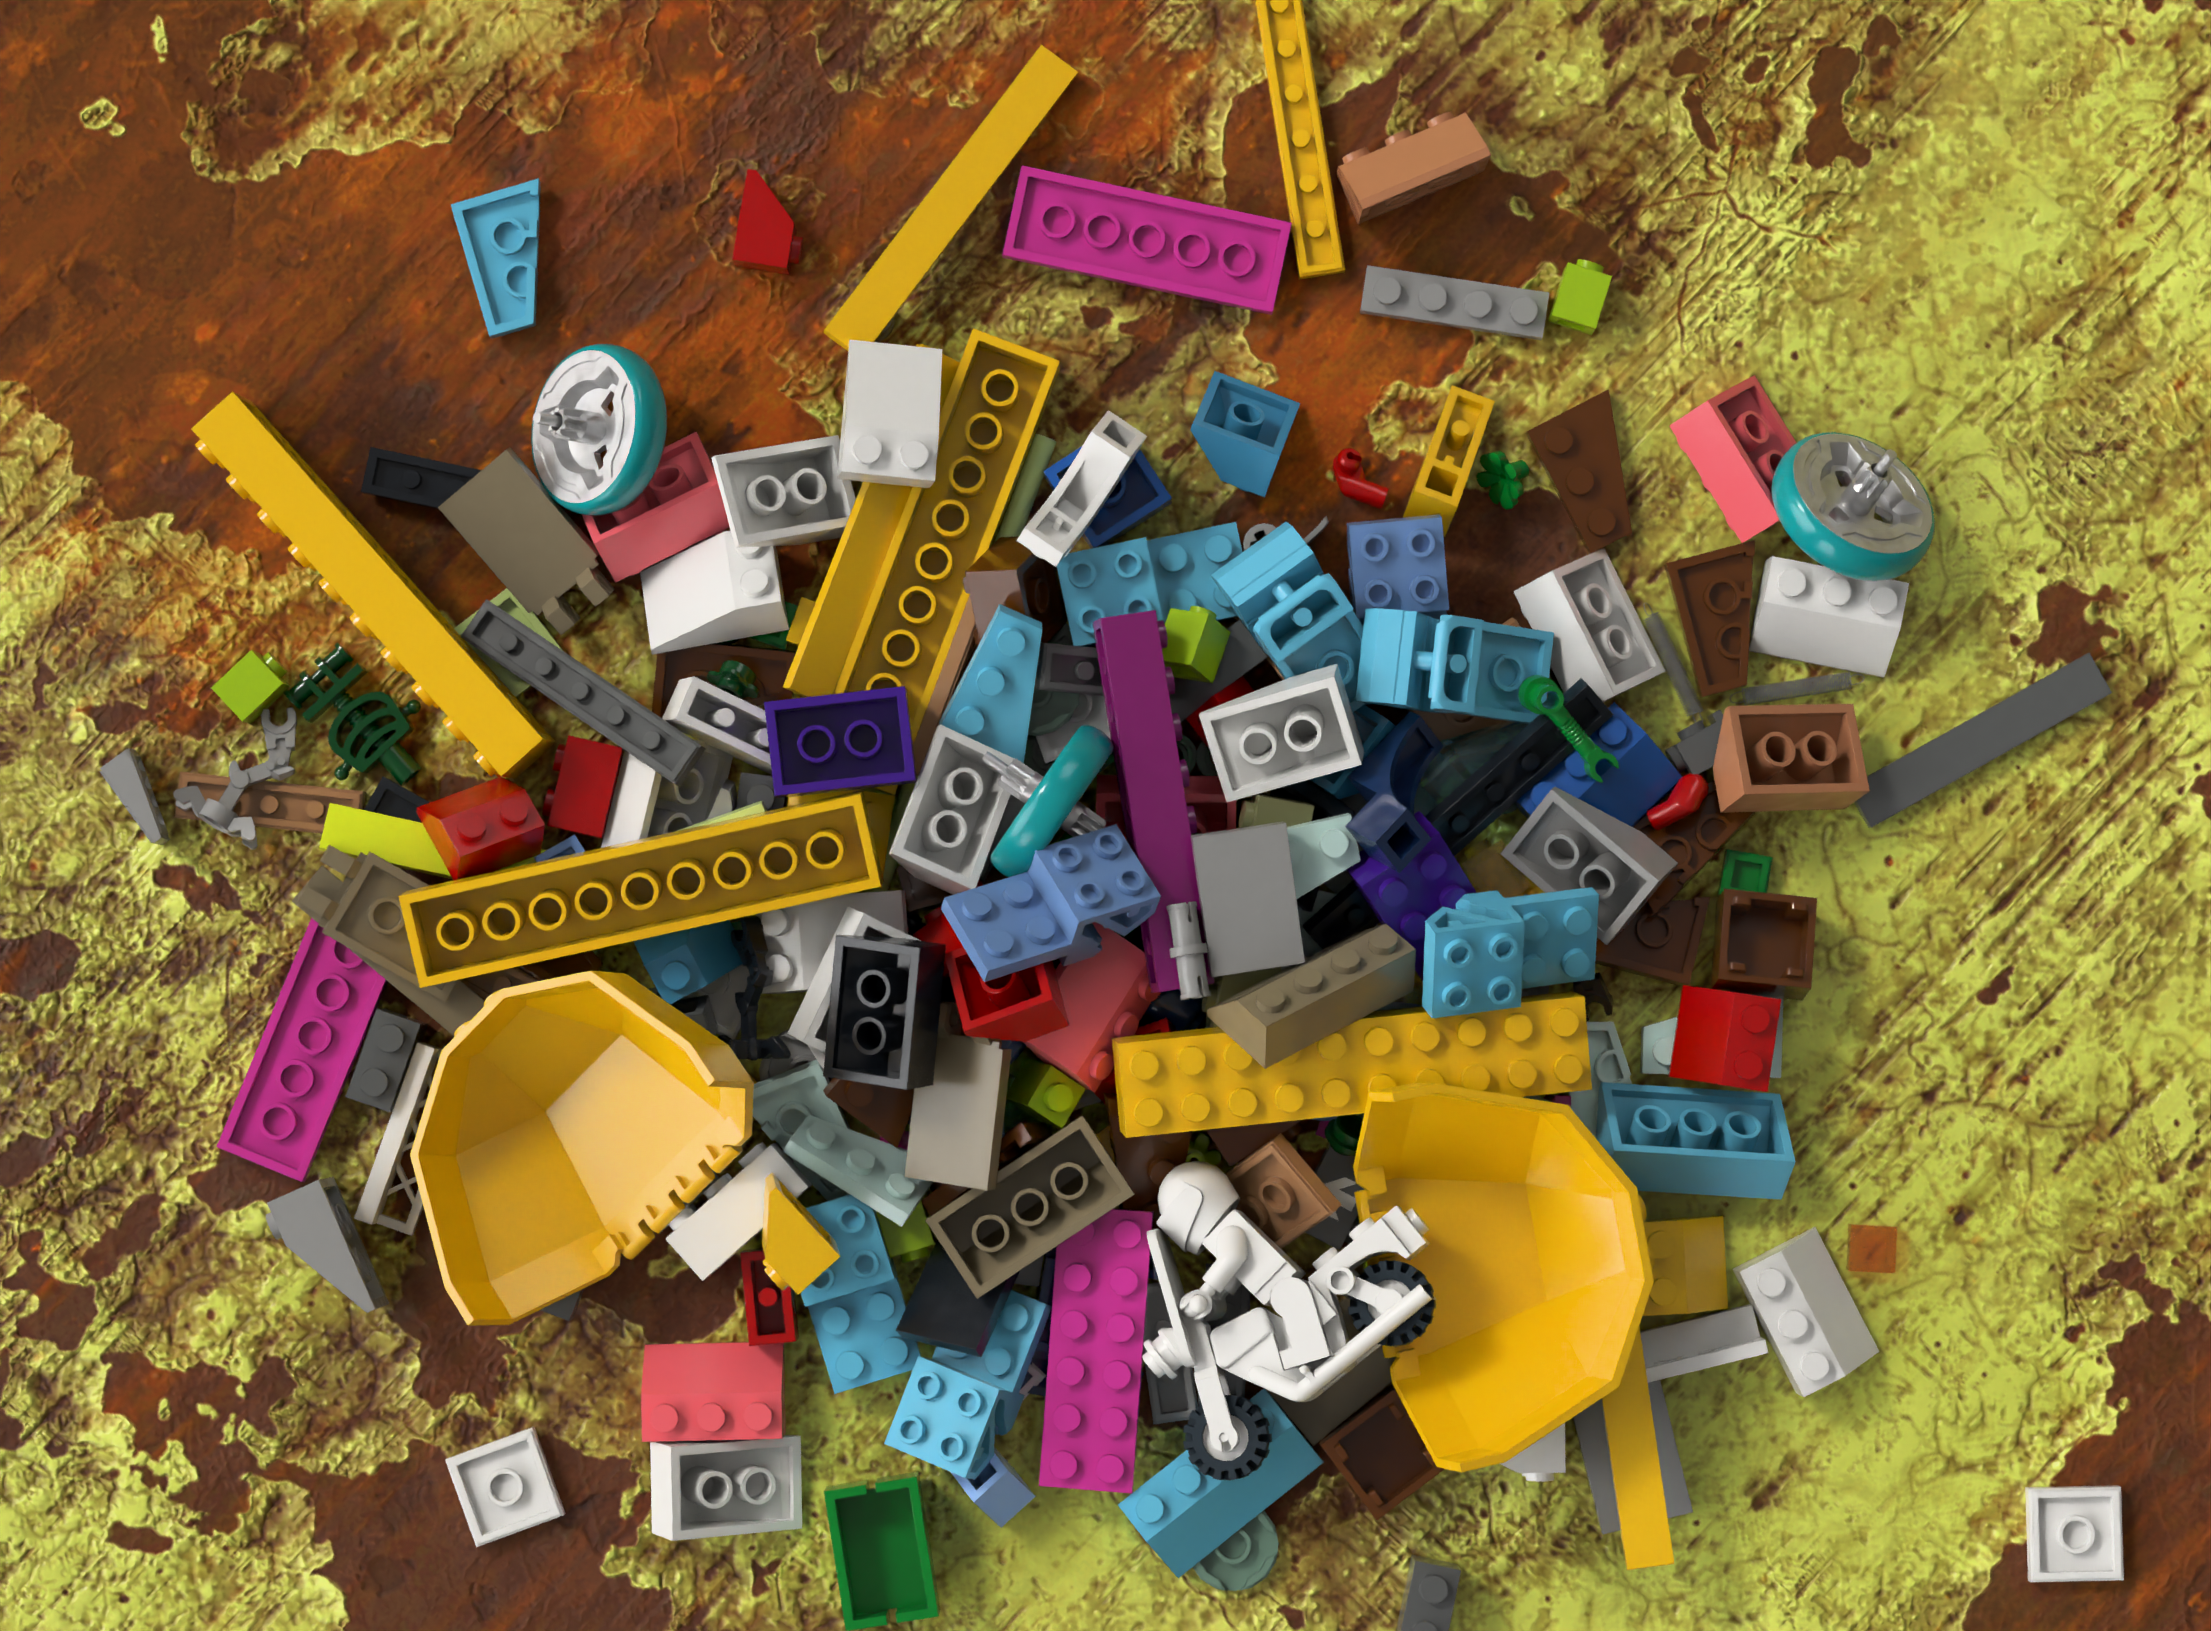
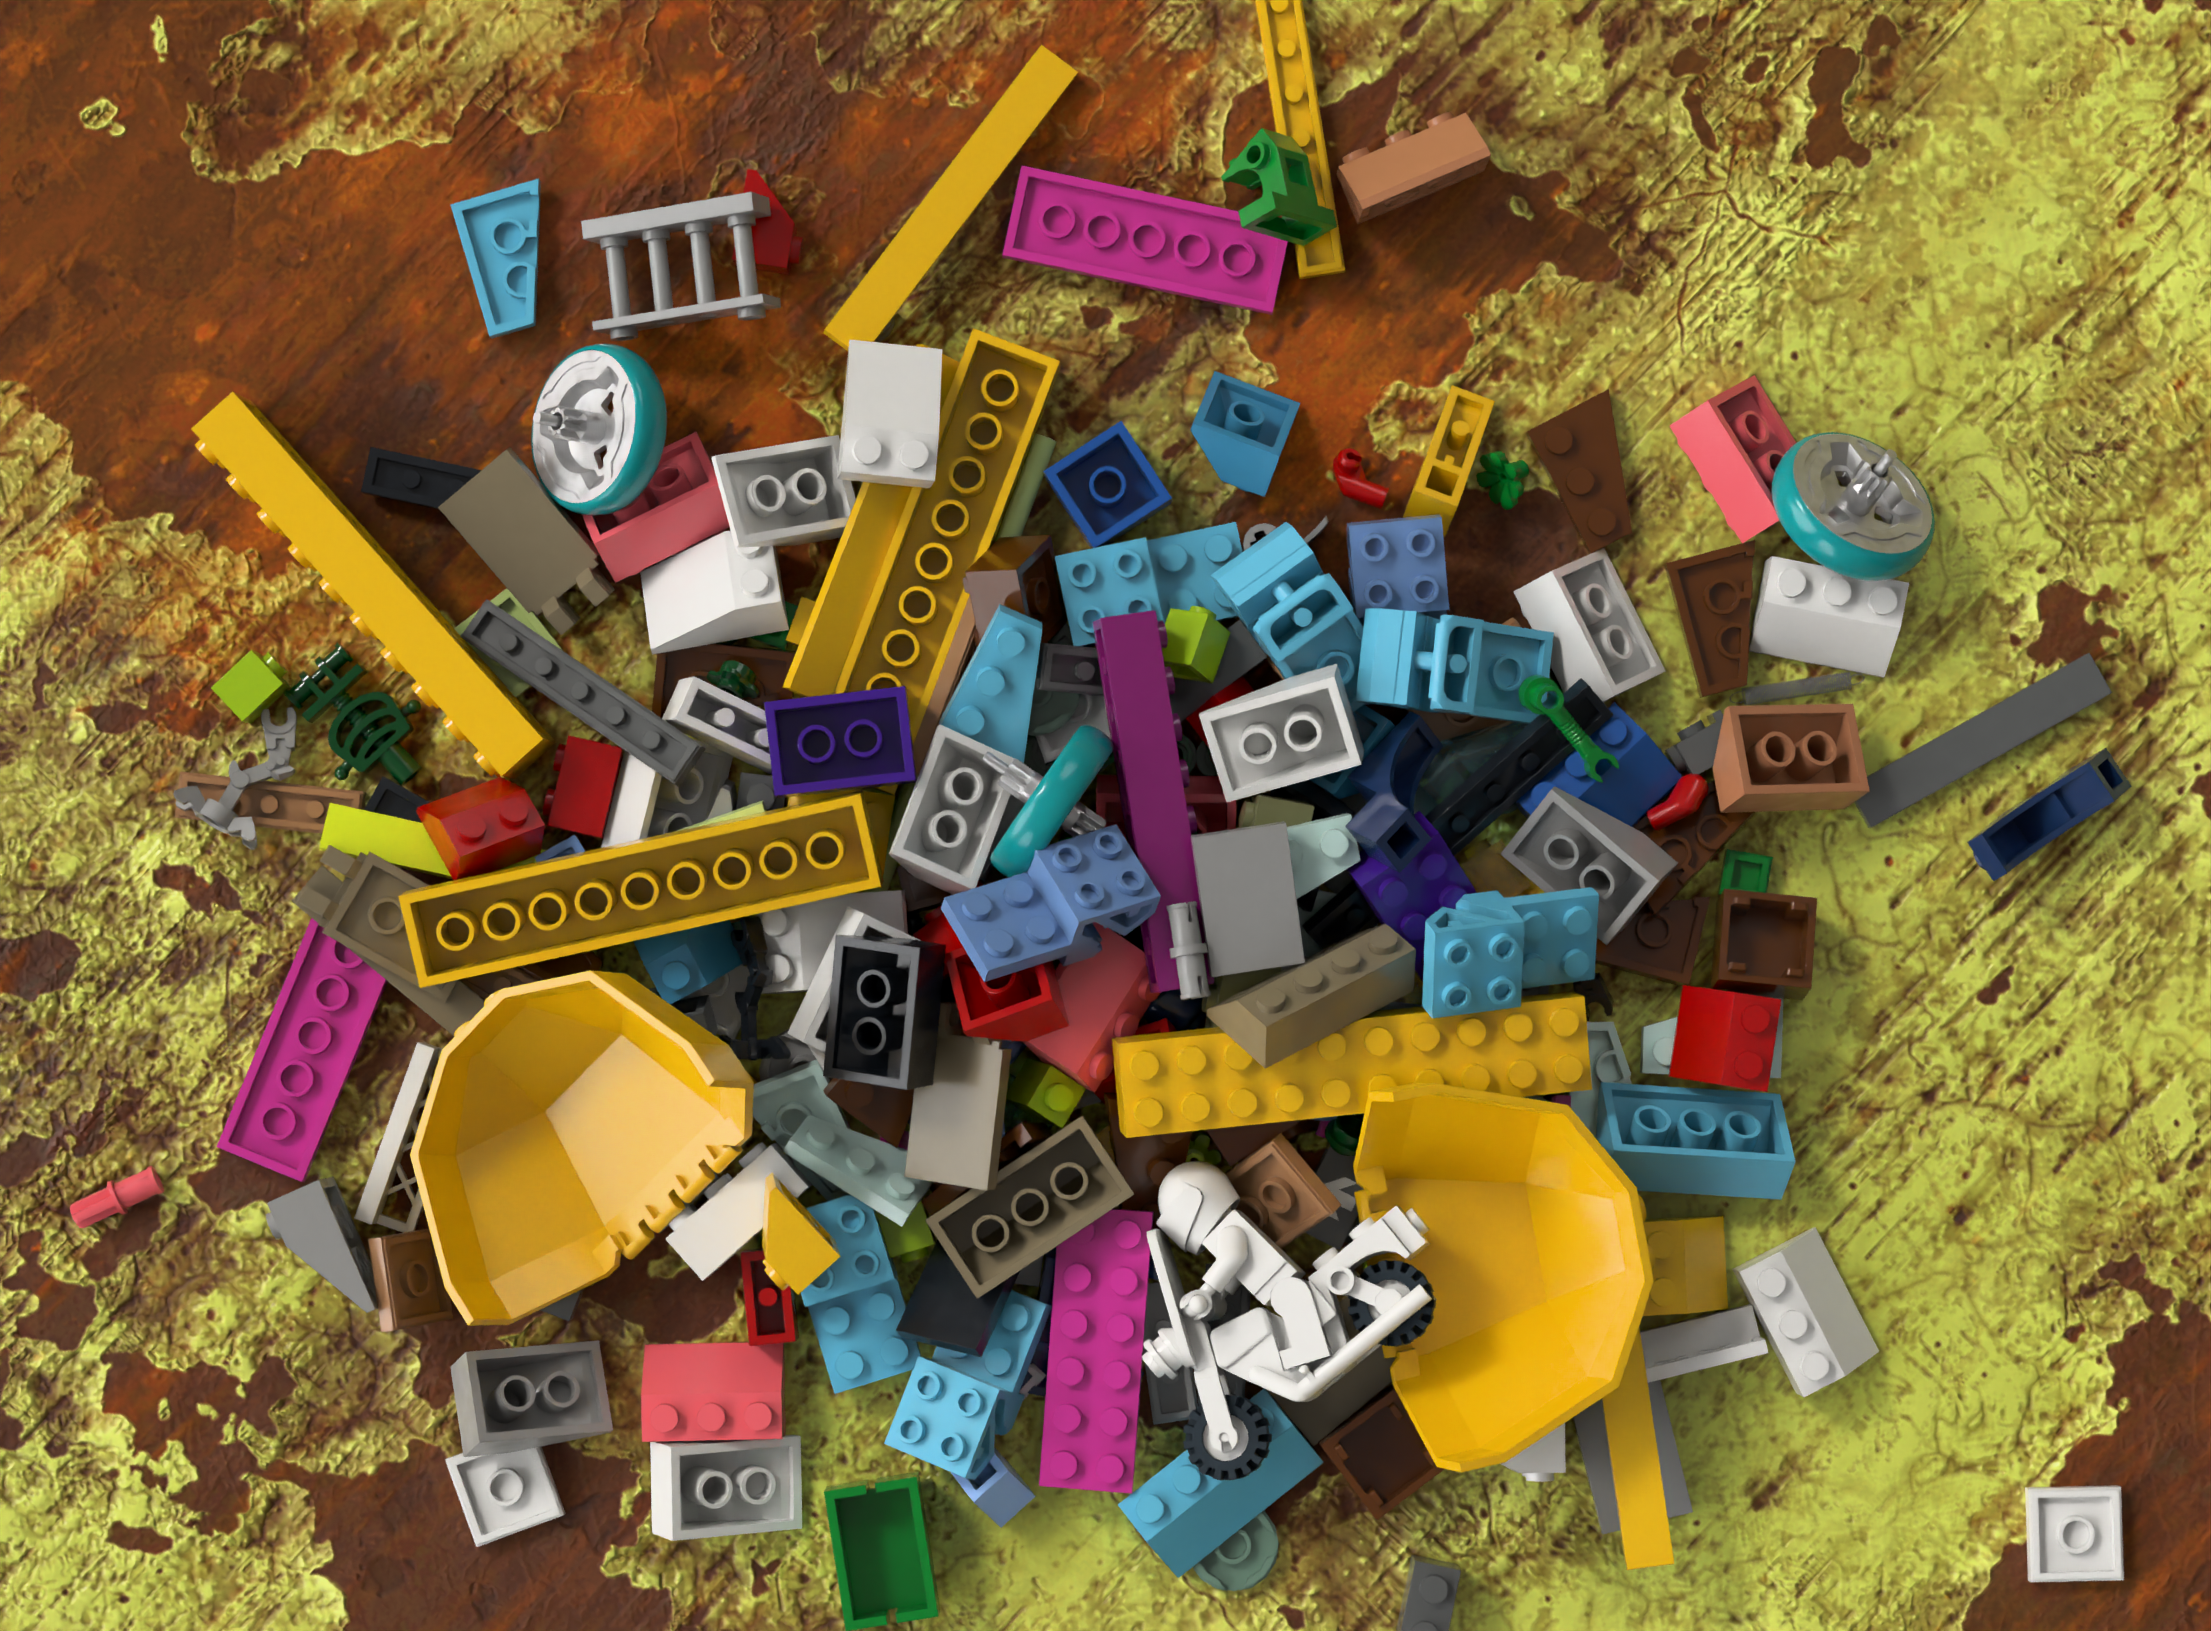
(116, 1197): none -> coral axle
(131, 785): light grey slope -> none
(385, 1059): dark grey brick -> none
(408, 1281): none -> medium nougat tile
(530, 1397): none -> light grey slope
(655, 229): none -> light grey fence
(1082, 489): white arch -> none
(1287, 190): none -> green tile
(1454, 302): light grey plate -> none
(1580, 296): lime brick -> none
(1677, 667): light grey piece -> none
(1871, 1248): clear orange tile -> none
(2048, 814): none -> dark blue arch

